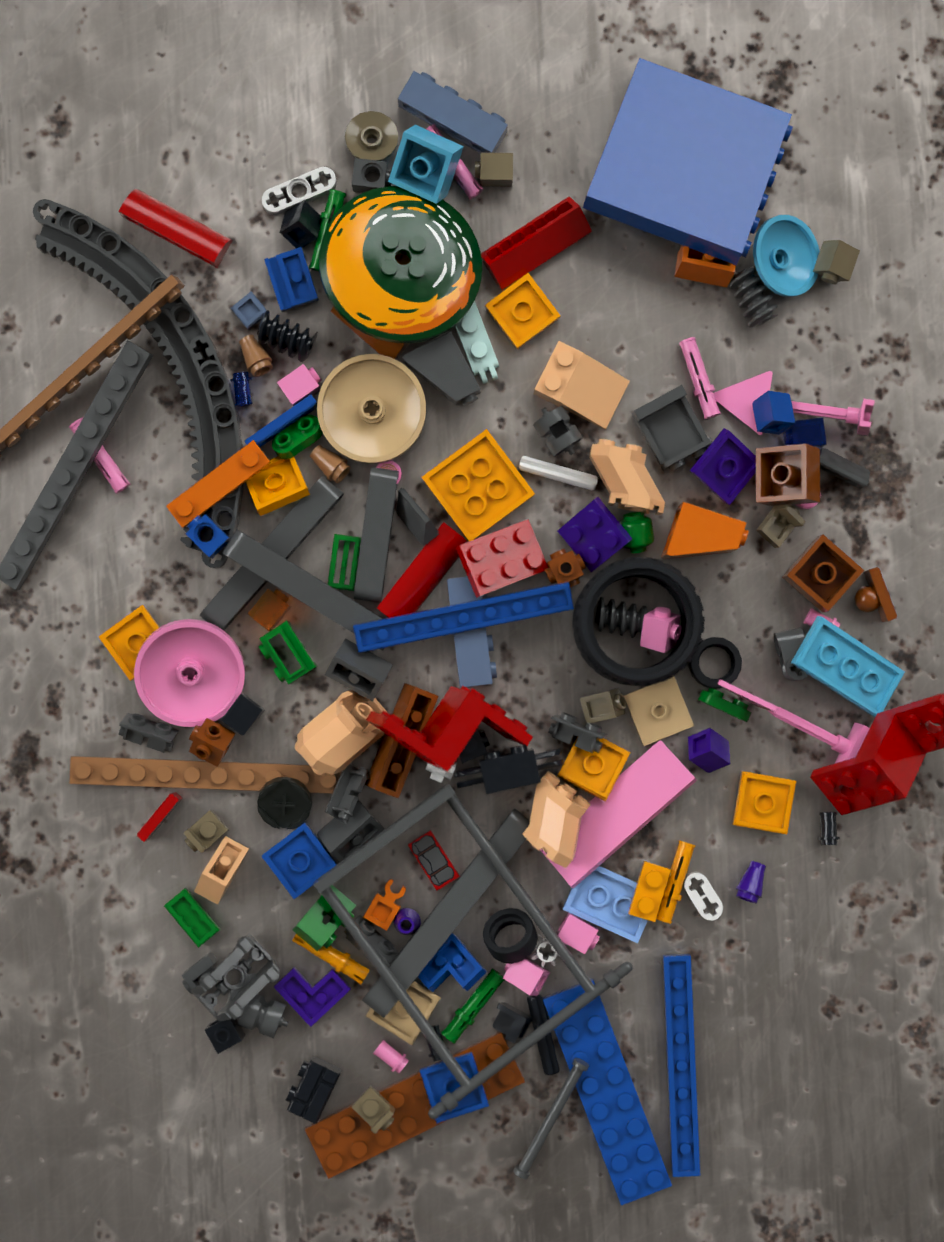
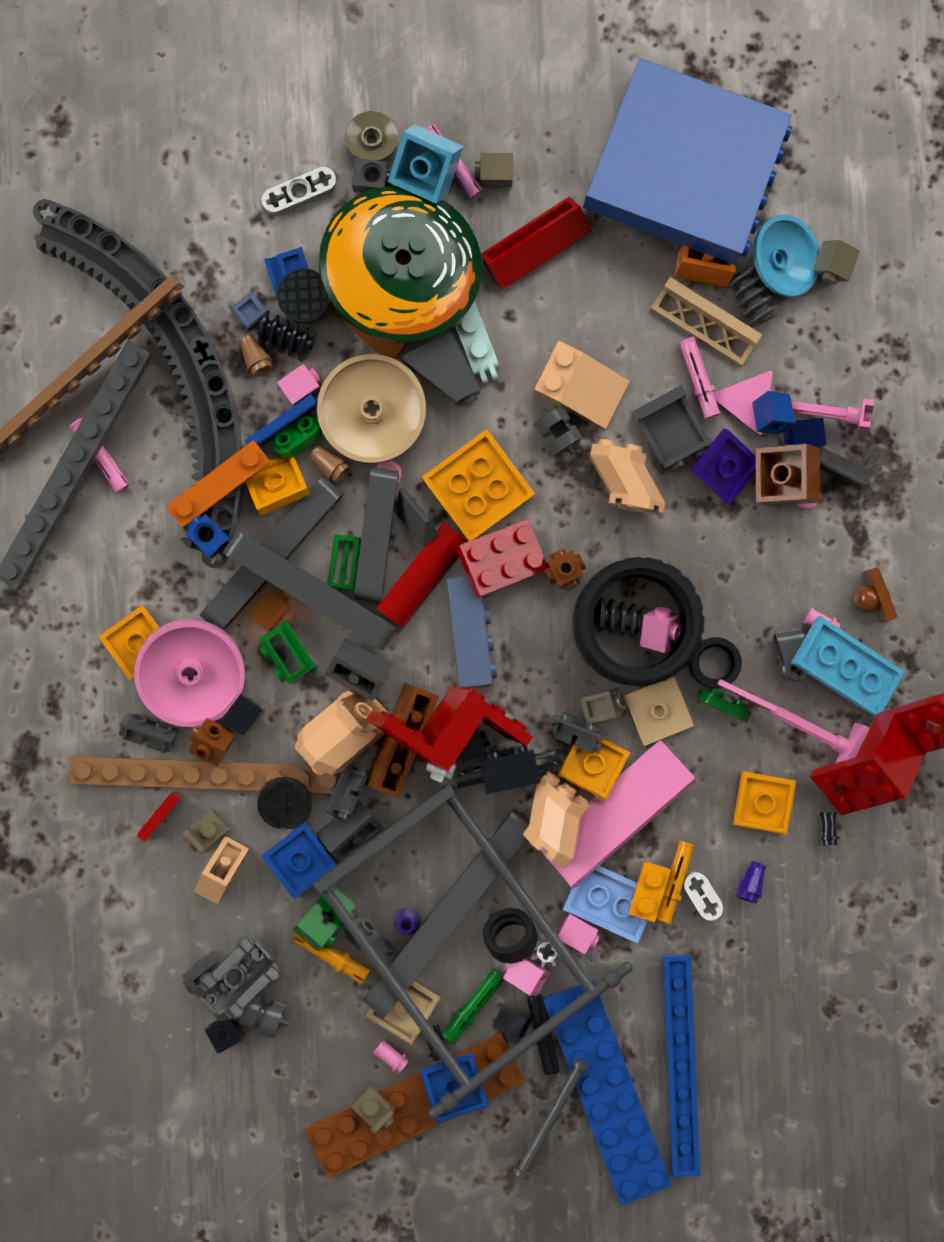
(175, 227): red brick -> none
(192, 917): green plate -> none
(242, 388): clear blue pin -> none
(301, 225): black panel -> none
(302, 296): none -> tile
(309, 1000): dark purple plate -> none
(313, 1090): black brick -> none
(334, 200): green pin -> none
(383, 908): orange plate -> none
(433, 860): tile -> none
(452, 114): sand blue brick -> none
(452, 959): blue plate -> none
(463, 617): blue tile -> none
(522, 311): light orange plate -> none
(558, 473): white axle -> none
(594, 534): dark purple plate -> none
(640, 529): green head -> none
(702, 532): orange slope -> none
(709, 750): dark purple panel -> none
(712, 313): none -> tan fence
(779, 524): dark tan bracket -> none
(823, 573): dark orange brick -> none

